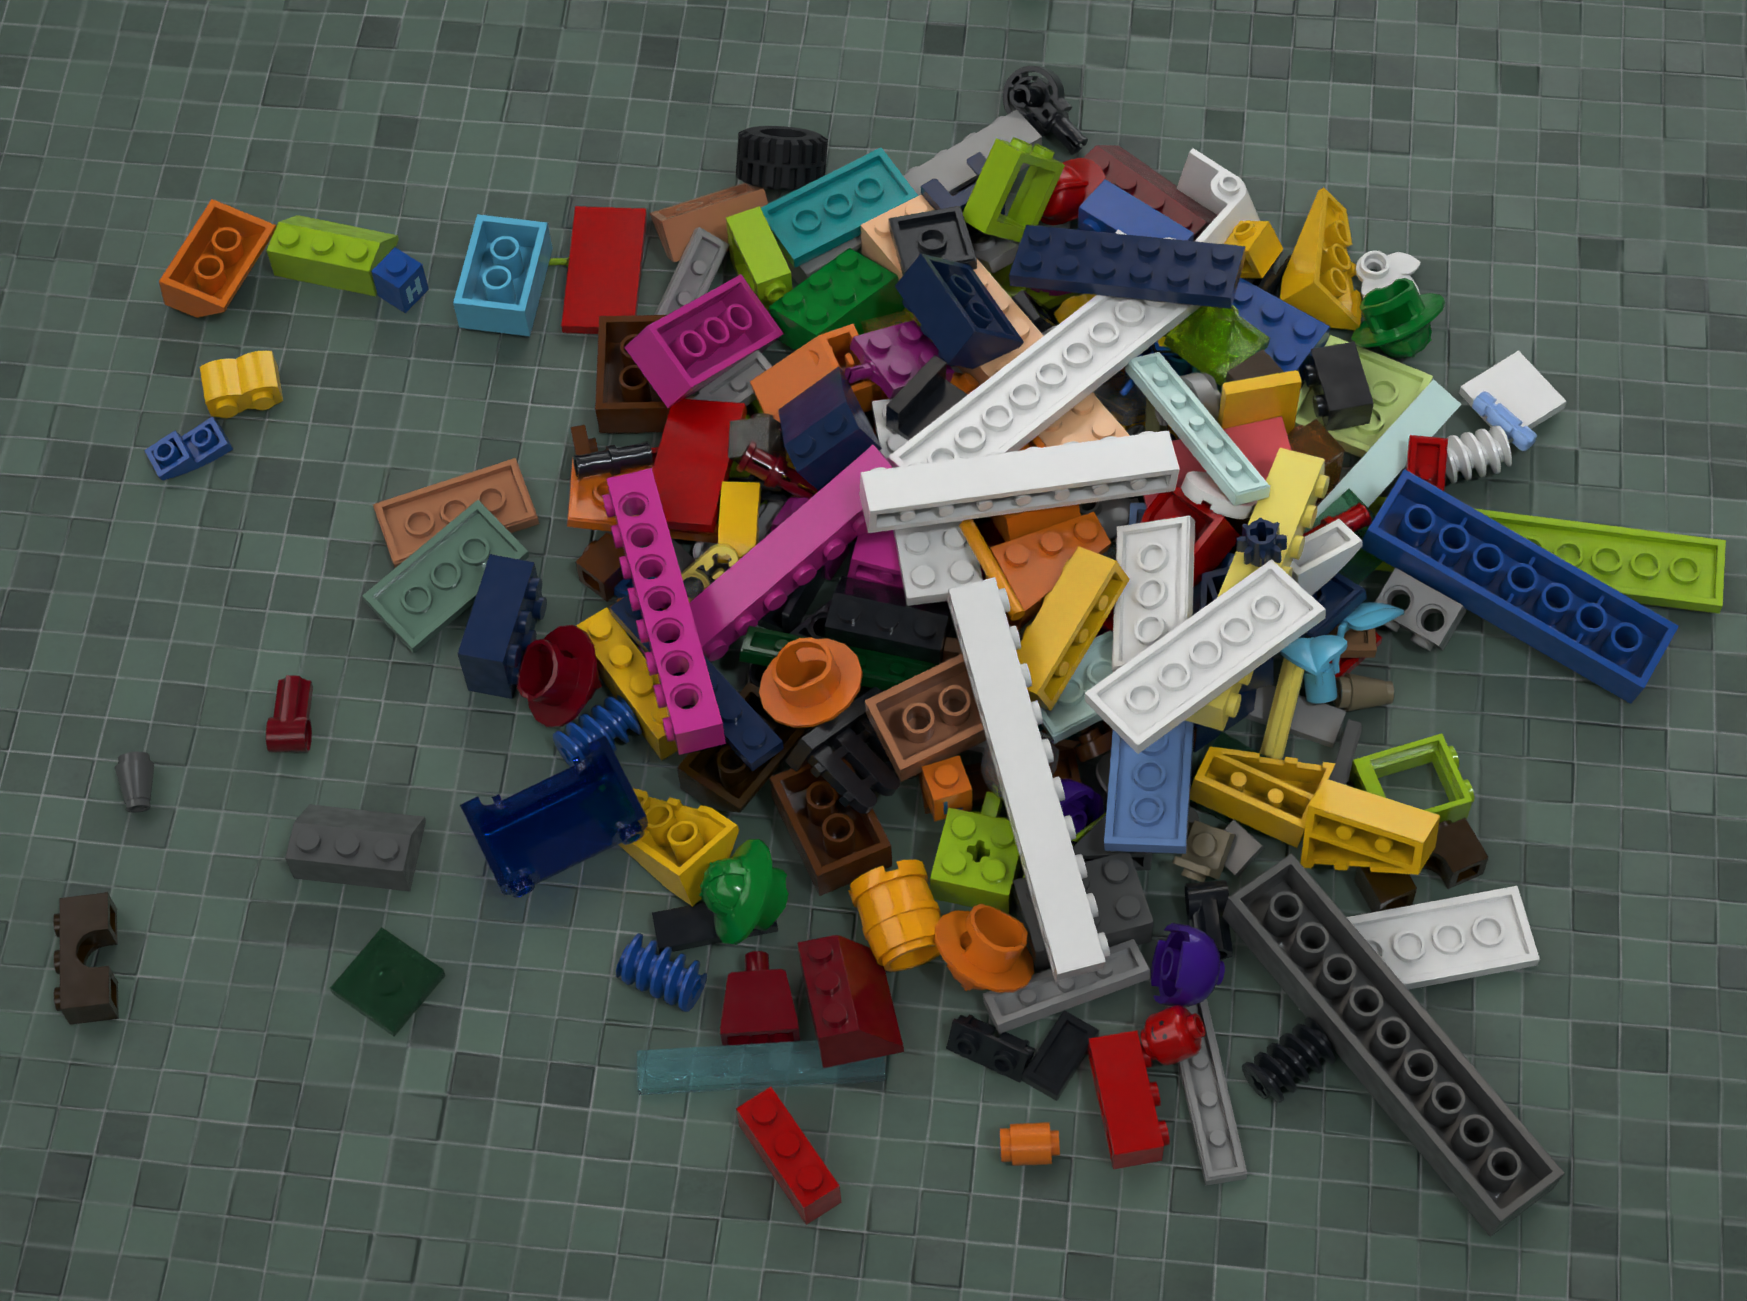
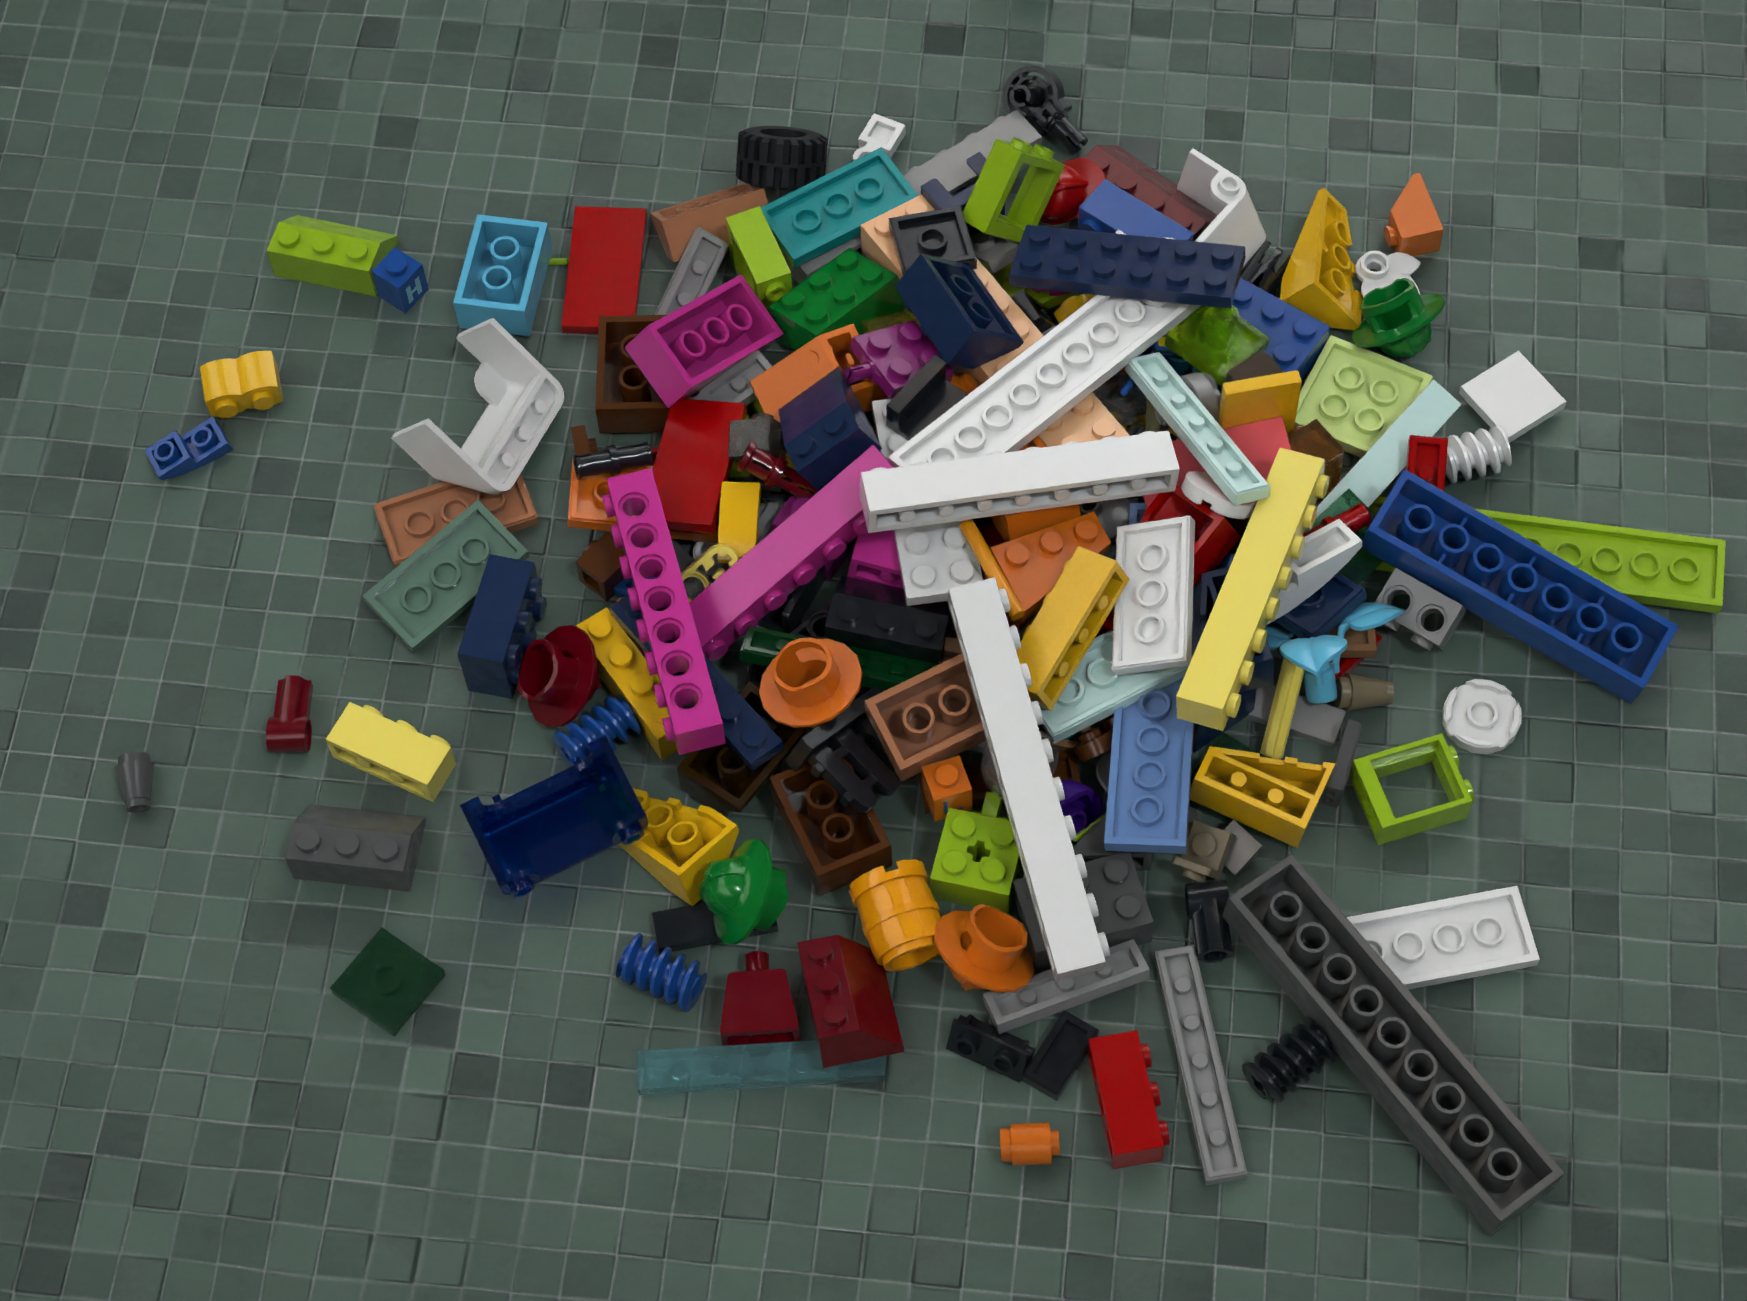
(83, 927): dark brown arch -> none
(214, 260): orange slope -> none
(391, 751): none -> light yellow brick
(519, 412): none -> white windscreen
(788, 1155): red brick -> none
(880, 133): none -> white plate
(1172, 1035): red head -> none
(1186, 966): dark purple cylinder -> none
(1204, 656): white plate -> none
(1260, 245): yellow brick -> none
(1261, 542): dark blue gear -> none
(1339, 386): black brick -> none
(1366, 831): yellow wedge -> none
(1414, 221): none -> orange slope
(1455, 859): dark brown arch -> none
(1481, 716): none -> white tile
(1501, 416): light blue axle -> none

